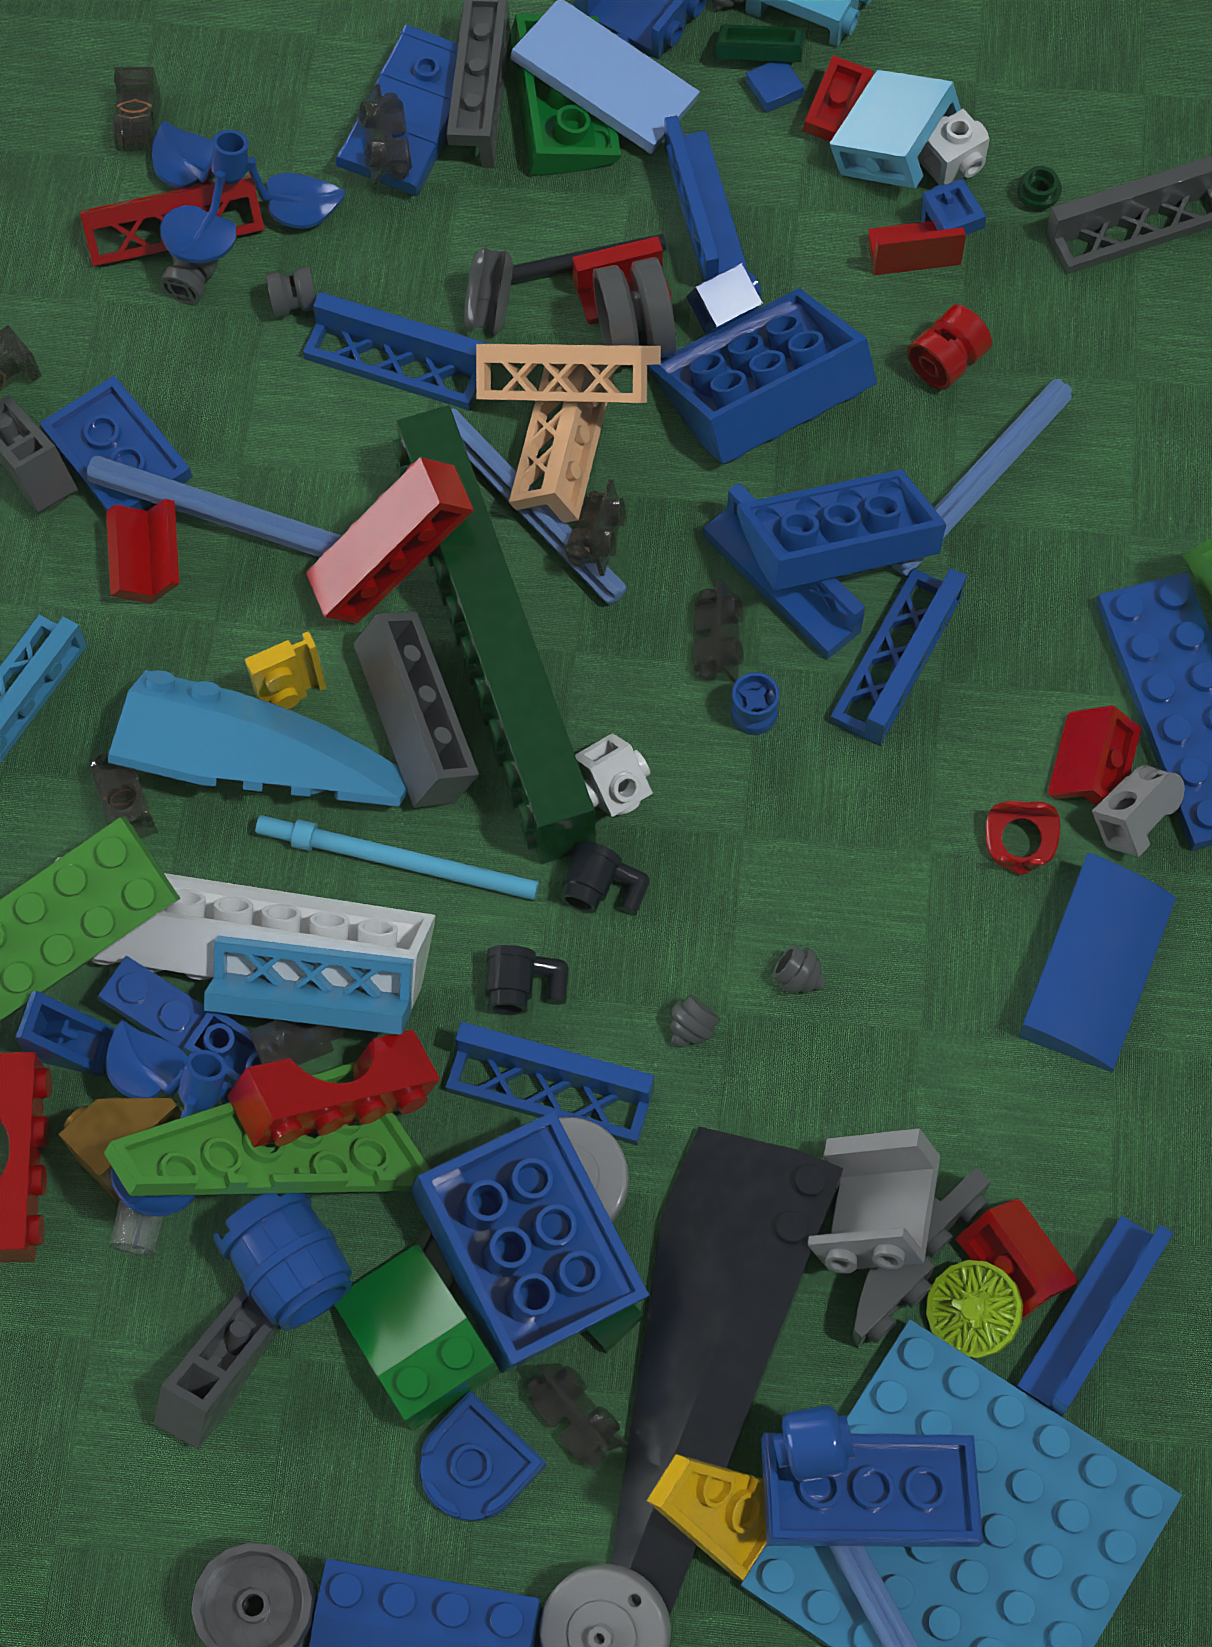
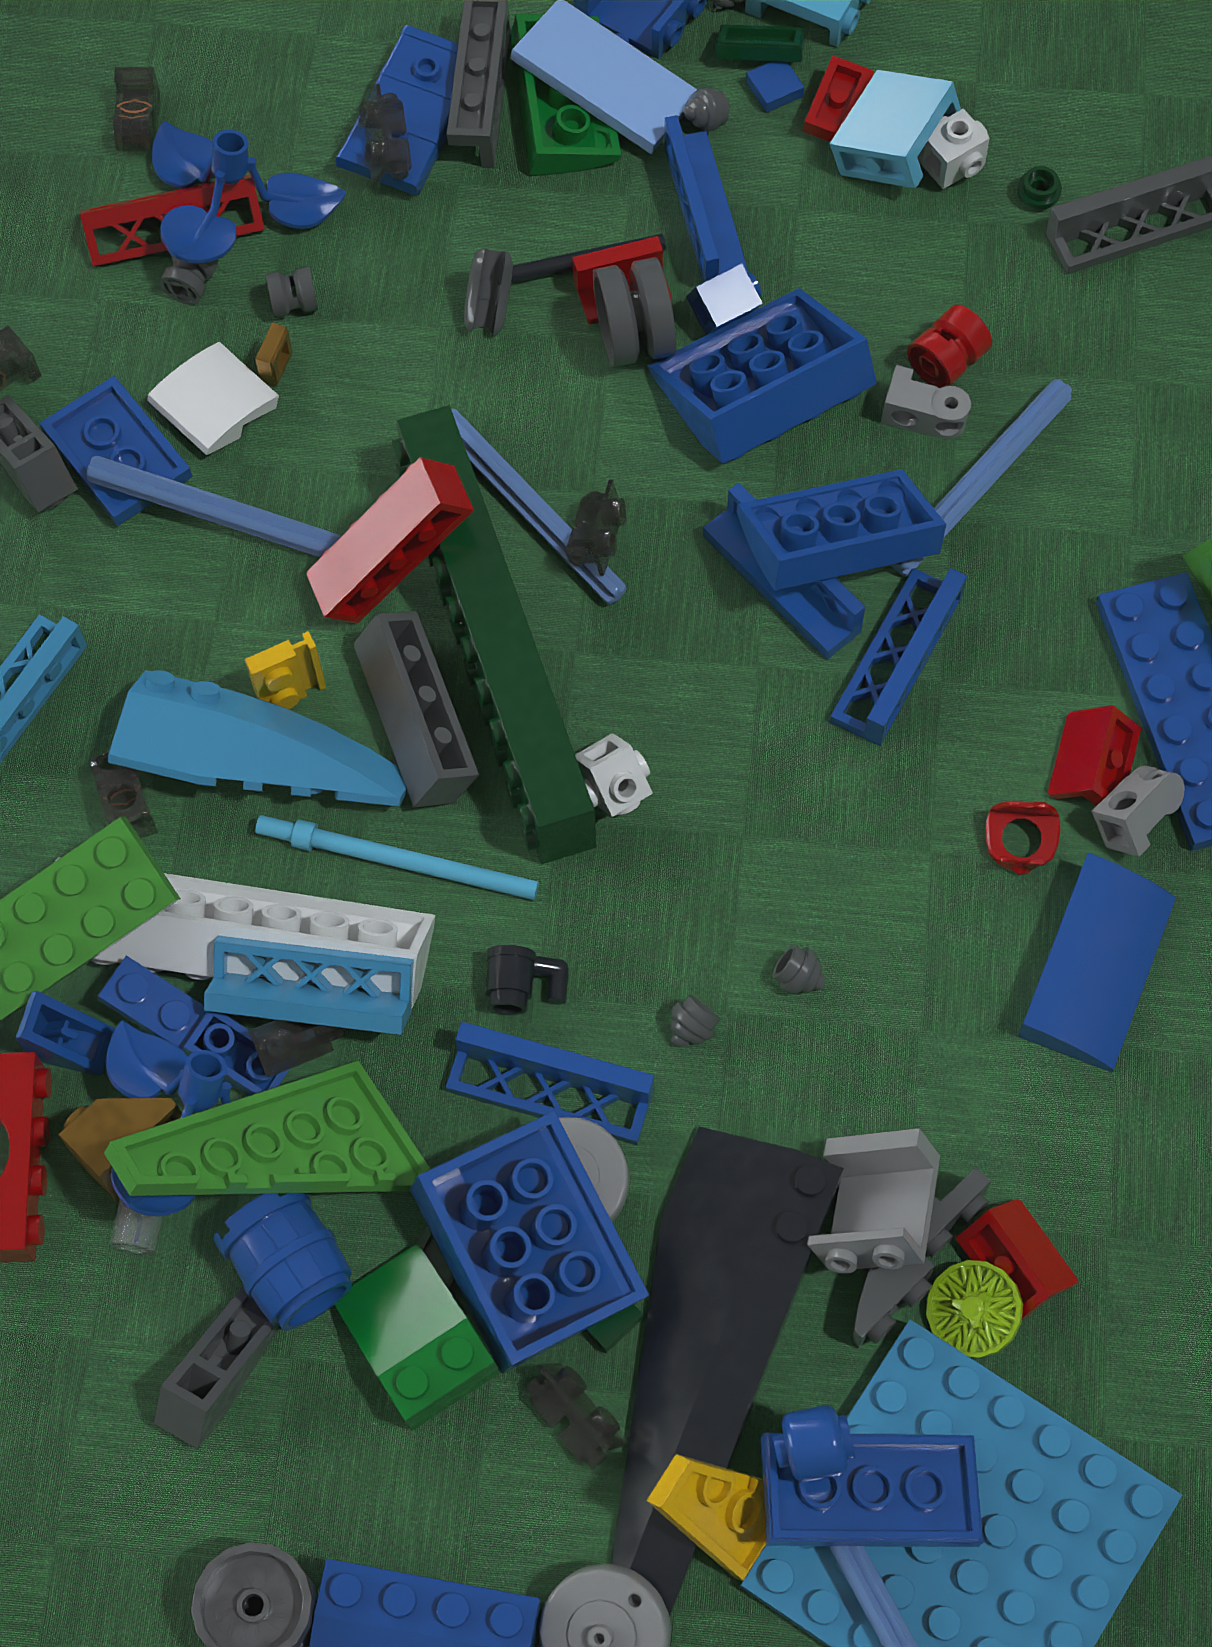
(142, 551): red panel -> none
(212, 398): none -> white slope
(274, 354): none -> pearl gold tile
(284, 1102): red arch -> none
(396, 336): blue fence -> none
(476, 1463): blue tile -> none
(570, 457): light nougat fence -> none
(572, 355): light nougat fence -> none
(592, 874): black piece -> none
(707, 109): none -> dark grey plate
(719, 614): clear smoke hinge -> none
(752, 693): blue wheel -> none
(914, 247): red panel -> none
(925, 407): none -> light grey leg
(952, 207): blue bracket -> none
(1092, 1314): blue fence -> none

